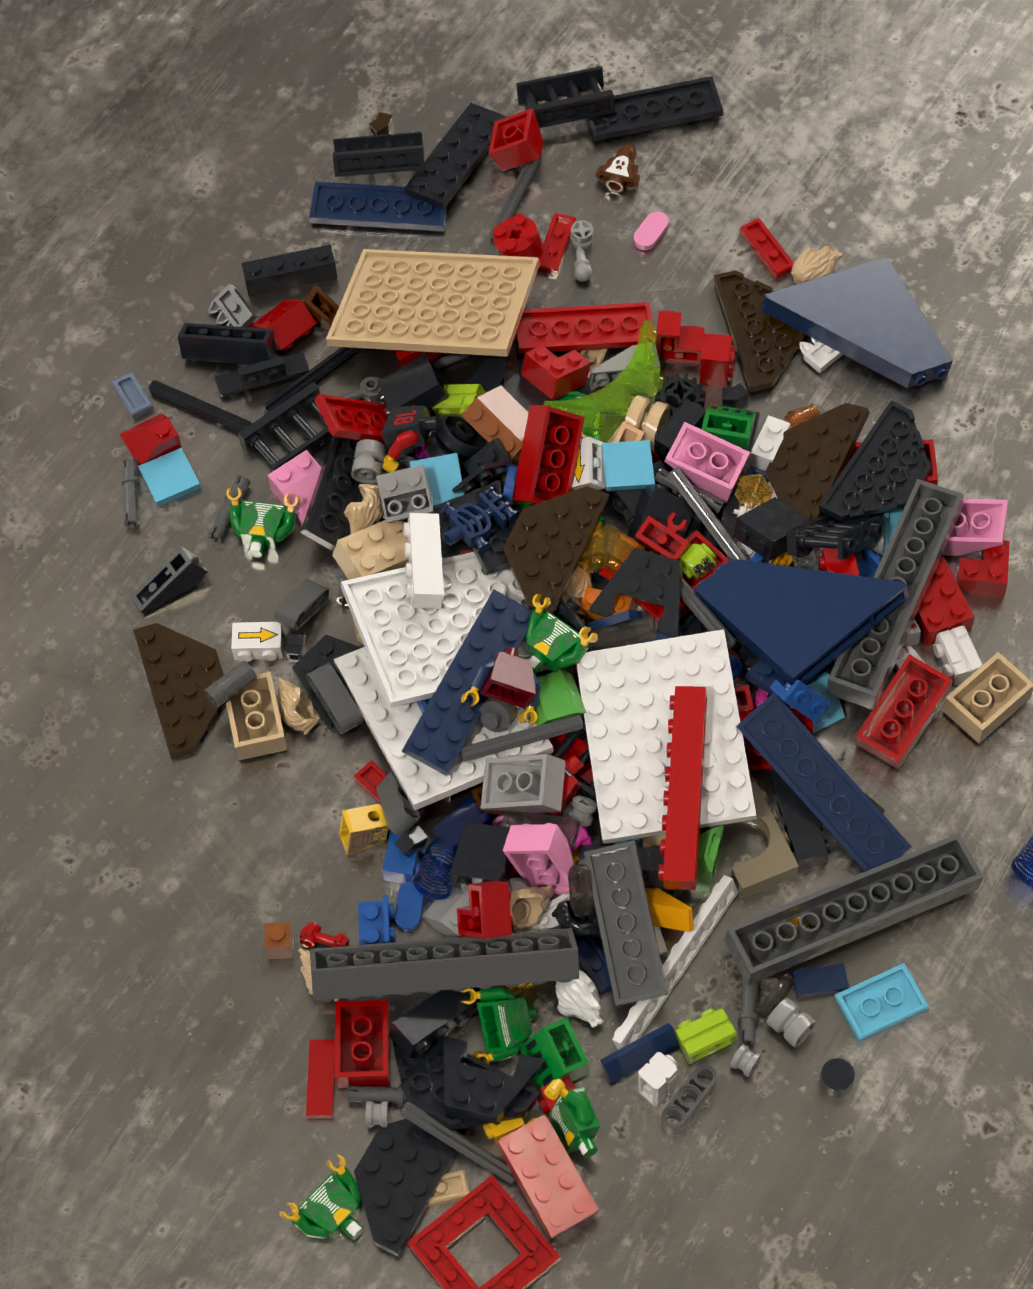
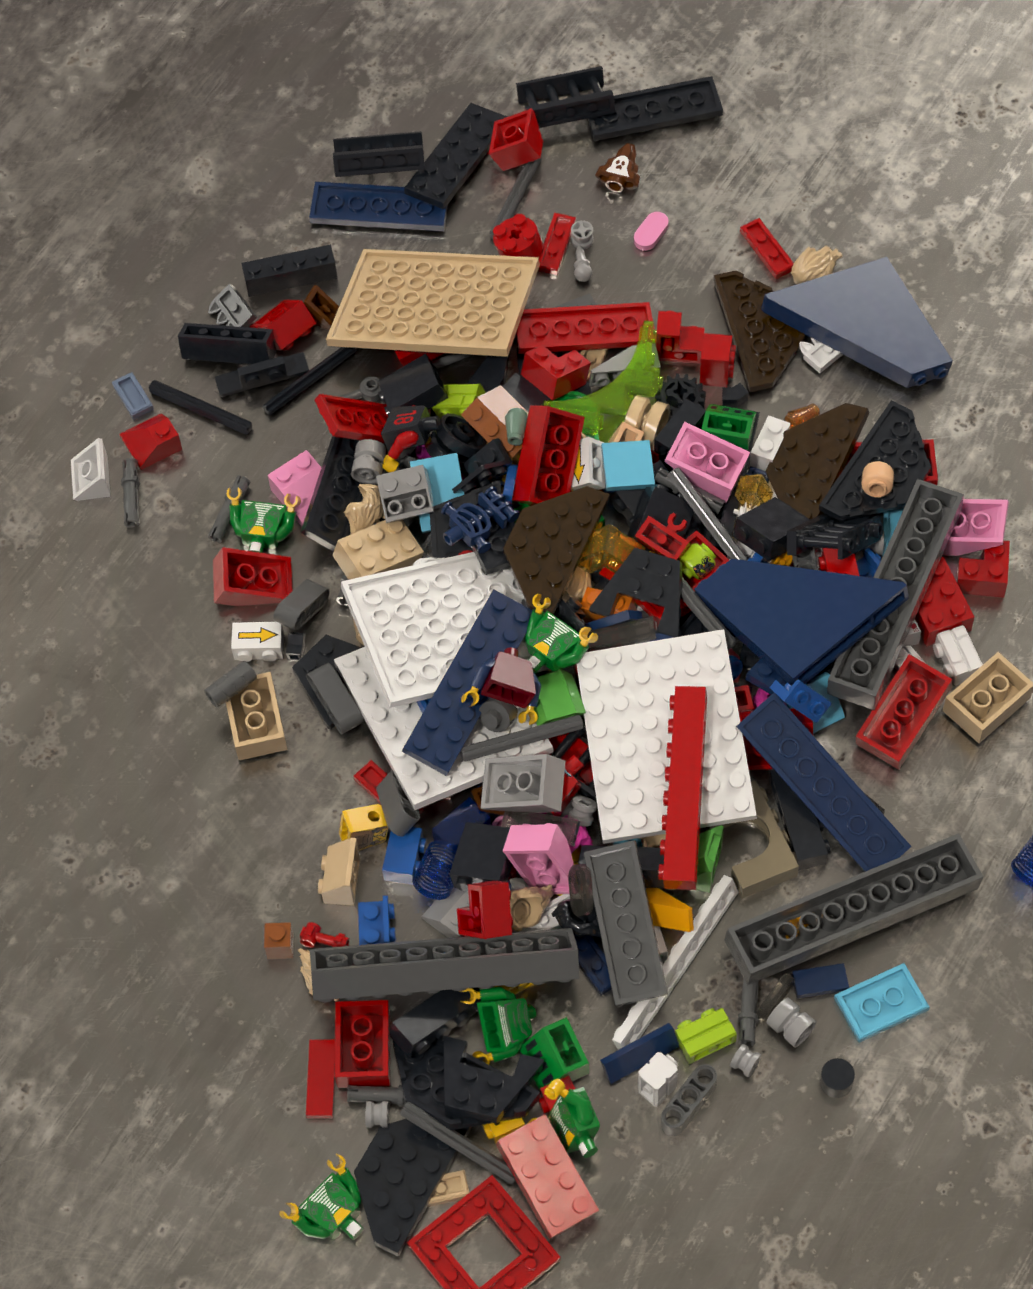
(90, 472): none -> white slope
(169, 477): medium azure tile -> none
(173, 578): black slope -> none
(177, 676): dark brown plate -> none
(250, 577): none -> red slope
(280, 416): black fence -> none
(296, 707): tan hair -> none
(340, 873): none -> tan slope
(382, 124): dark brown piece -> none
(408, 907): blue tile -> none
(411, 841): black piece -> none
(425, 560): white brick -> none
(515, 425): none -> sand green cone
(580, 999): white hair -> none
(877, 479): none -> light nougat head

